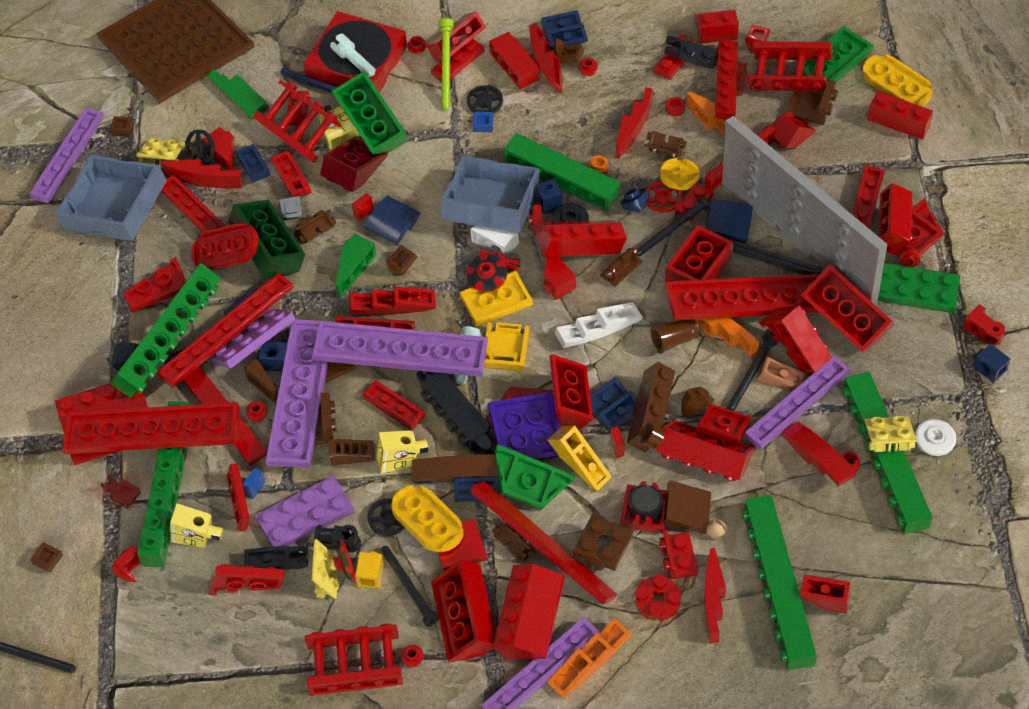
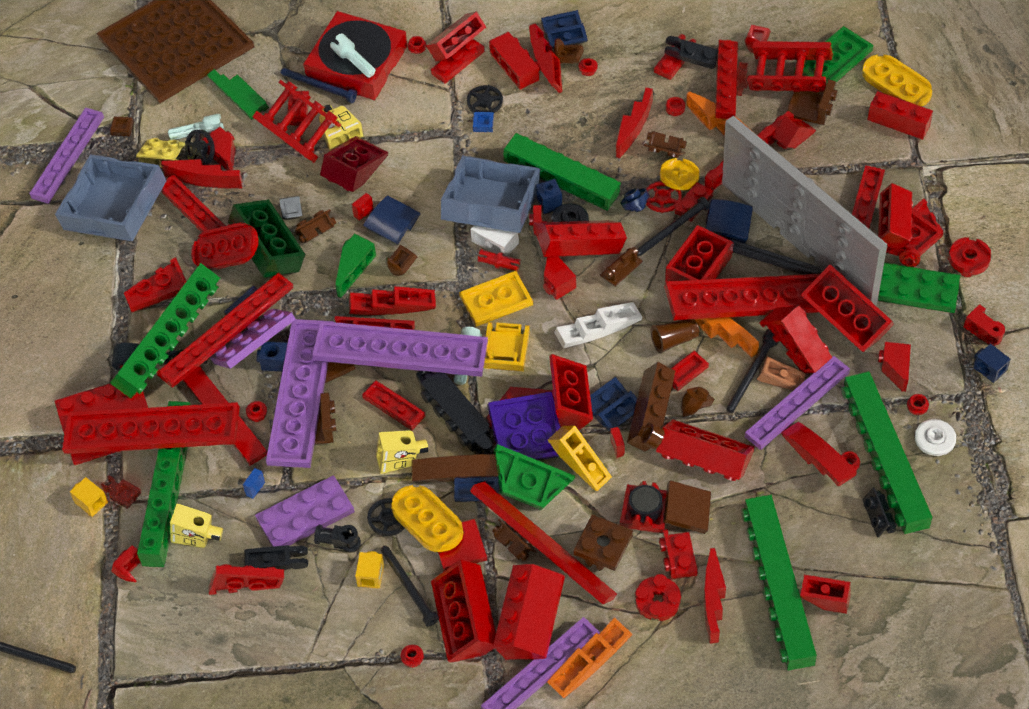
(46, 557): reddish brown plate -> none
(88, 496): none -> yellow brick
(208, 124): none -> light aqua piece
(238, 497): red tile -> none
(252, 163): dark blue plate -> none
(258, 377): reddish brown slope -> none
(290, 174): red plate -> none
(324, 572): light yellow hinge -> none
(343, 561): red dish -> none
(346, 444): reddish brown slope -> none
(353, 681): red fence -> none
(370, 114): green slope -> none
(446, 26): lime piece -> none
(489, 280): dish -> none
(599, 163): orange plate -> none
(688, 369): none -> red tile
(716, 529): tan hinge -> none
(717, 25): red slope -> none
(723, 424): red tile -> none
(876, 504): none -> black hinge
(890, 430): light yellow hinge -> none
(896, 363): none -> red slope
(918, 399): none -> red plate
(965, 265): none -> red plate

